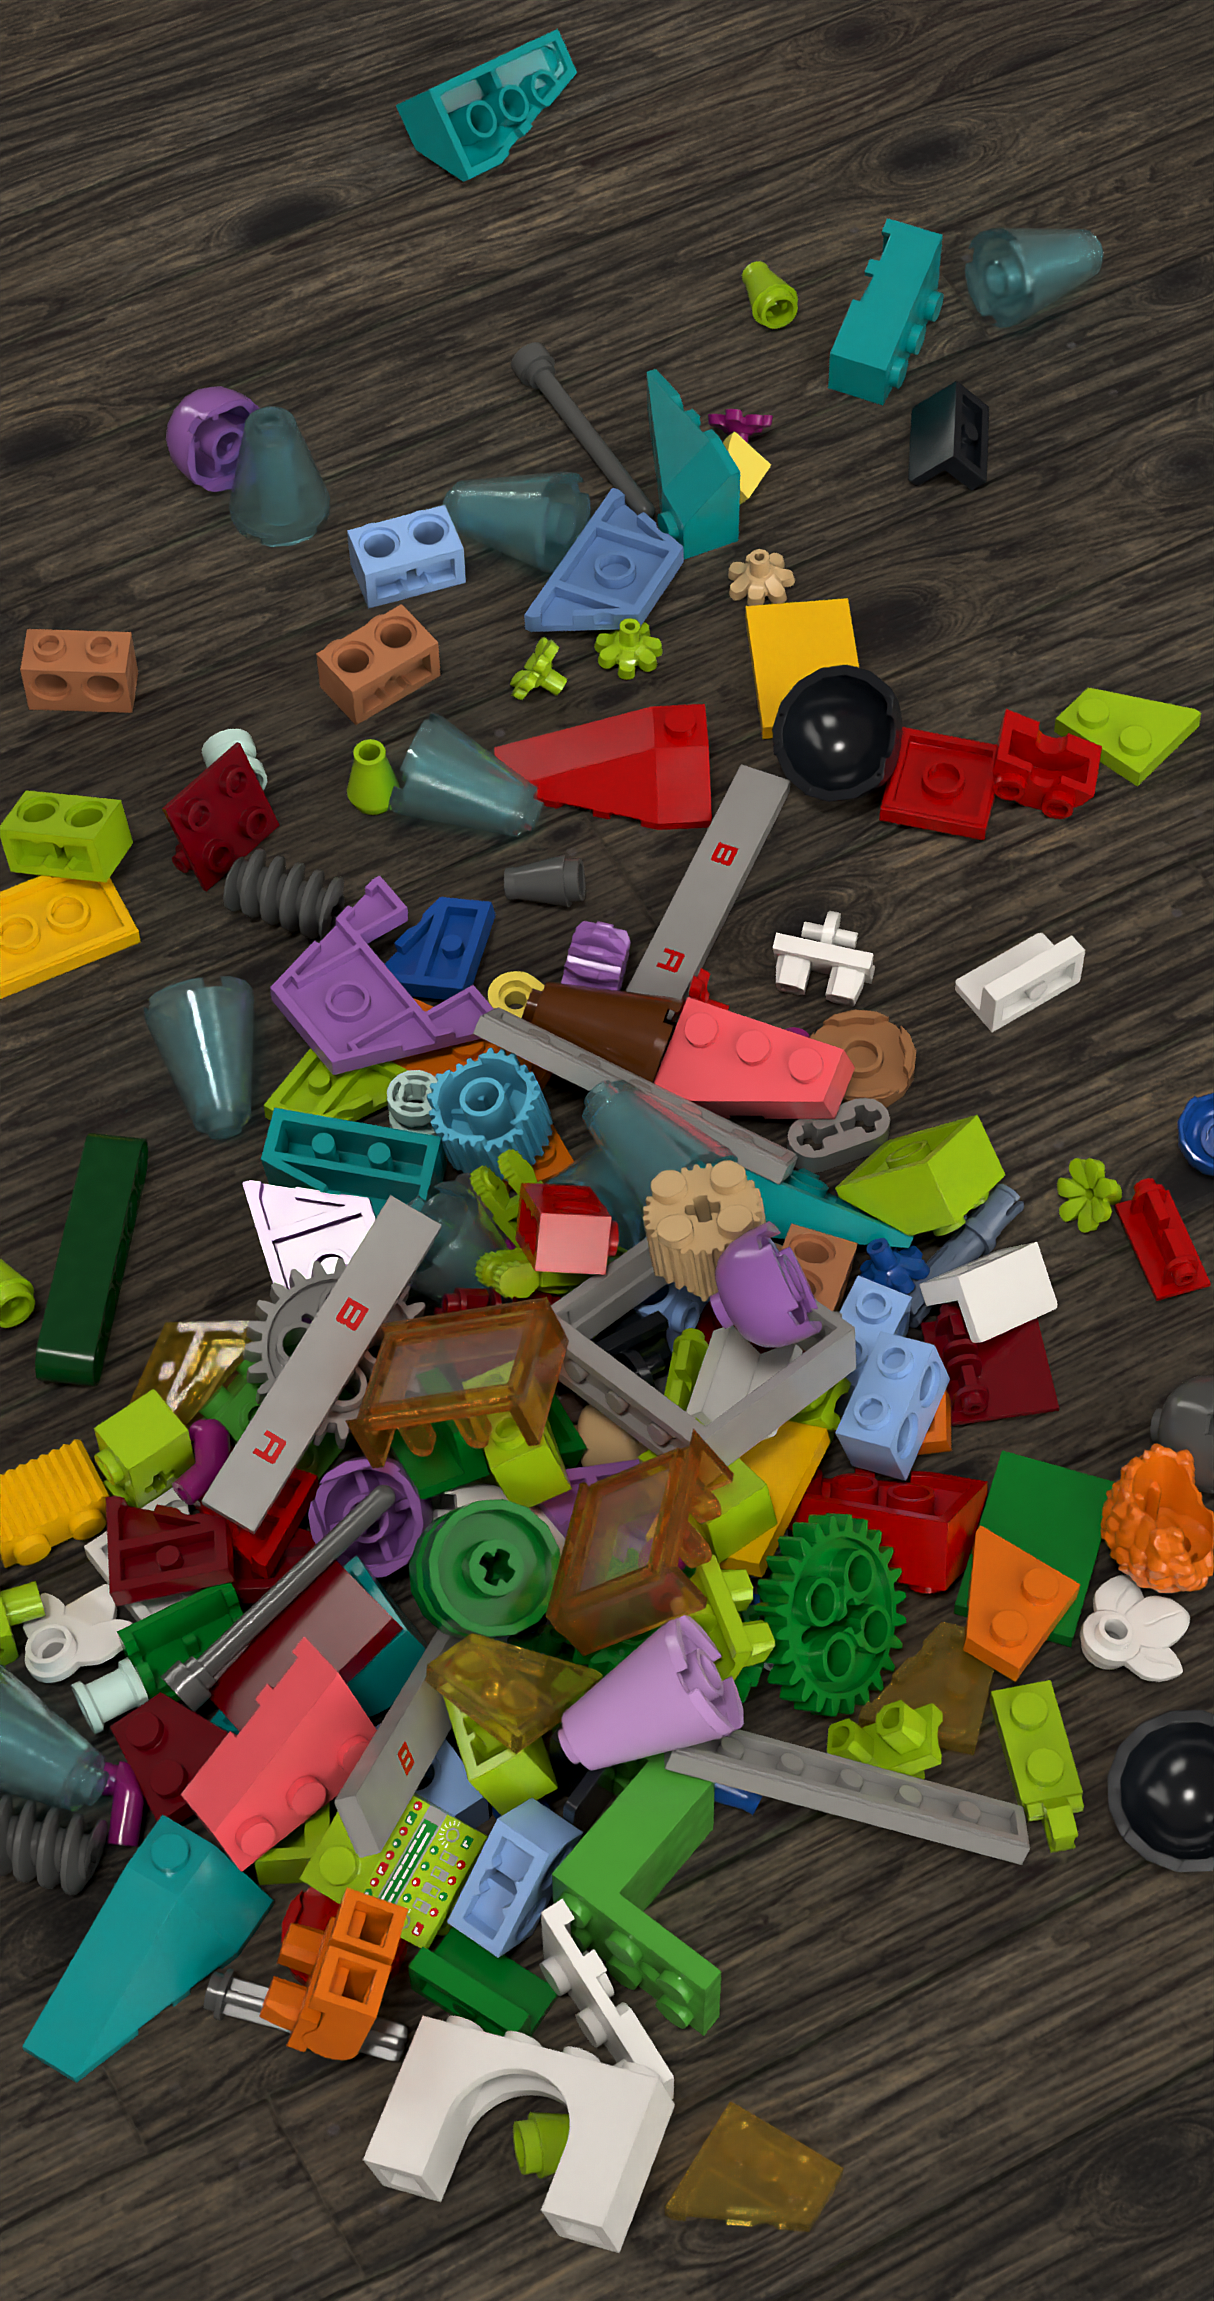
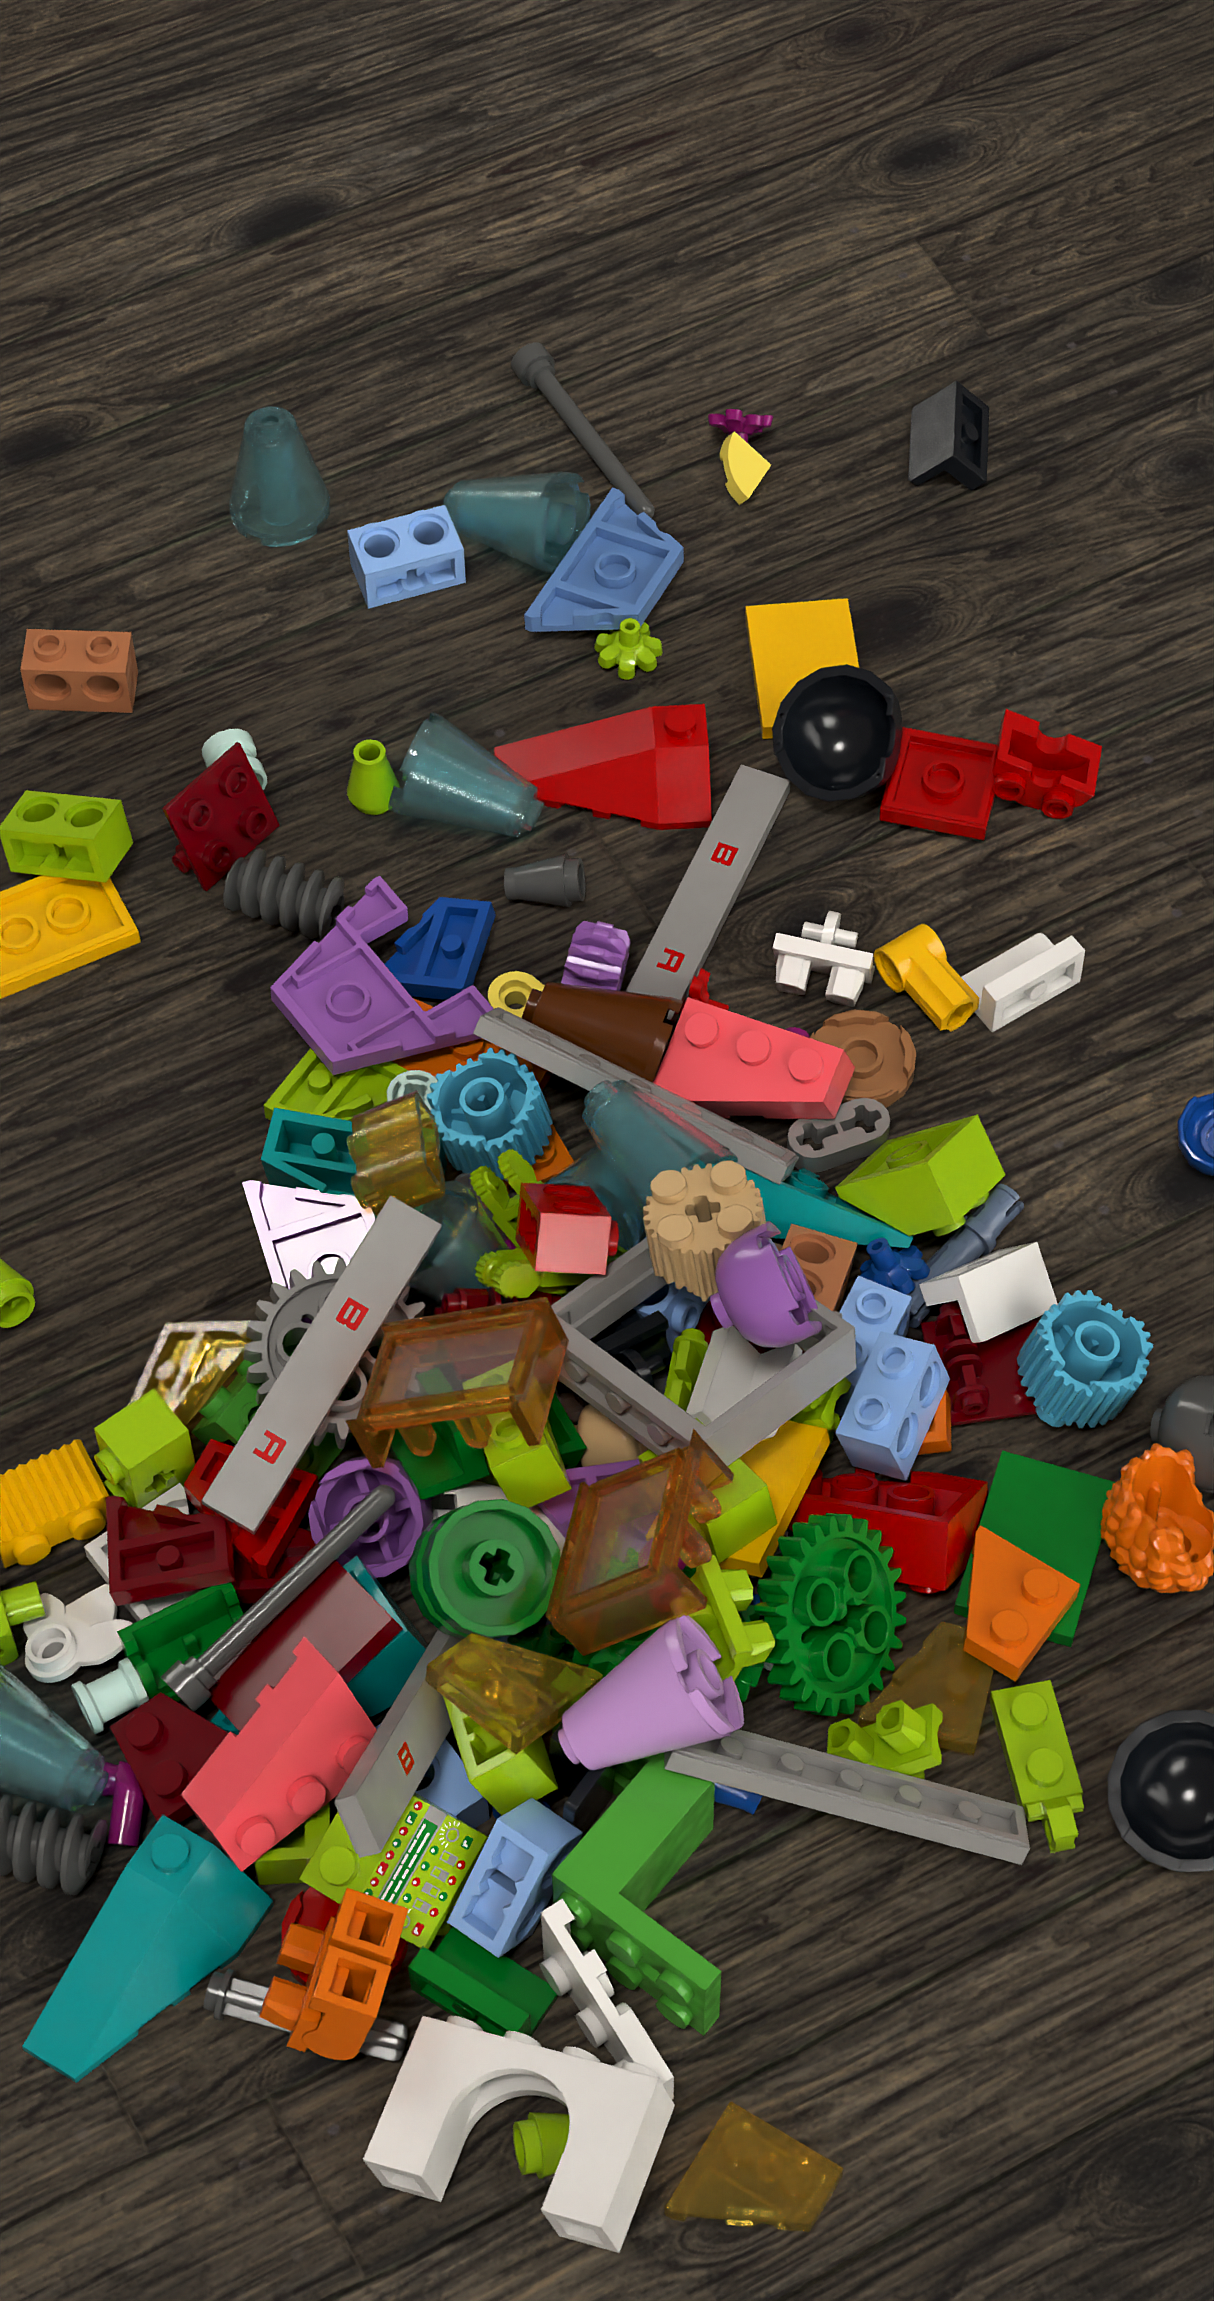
(92, 1260): dark green beam -> none
(207, 435): medium lavender cylinder -> none
(207, 1049): clear light blue cone -> none
(211, 1452): magenta arm -> none
(378, 664): nougat brick -> none
(396, 1154): none -> clear yellow brick
(483, 112): teal wedge -> none
(539, 672): lime plant -> none
(693, 474): teal wedge -> none
(760, 577): tan plant -> none
(770, 297): lime cone -> none
(891, 315): teal wedge -> none
(920, 967): none -> yellow piece
(1028, 269): clear light blue cone -> none
(1083, 1361): none -> medium azure brick
(1088, 1194): lime plant -> none
(1132, 730): lime wing -> none
(1139, 1629): white plate -> none
(1161, 1241): red hinge -> none

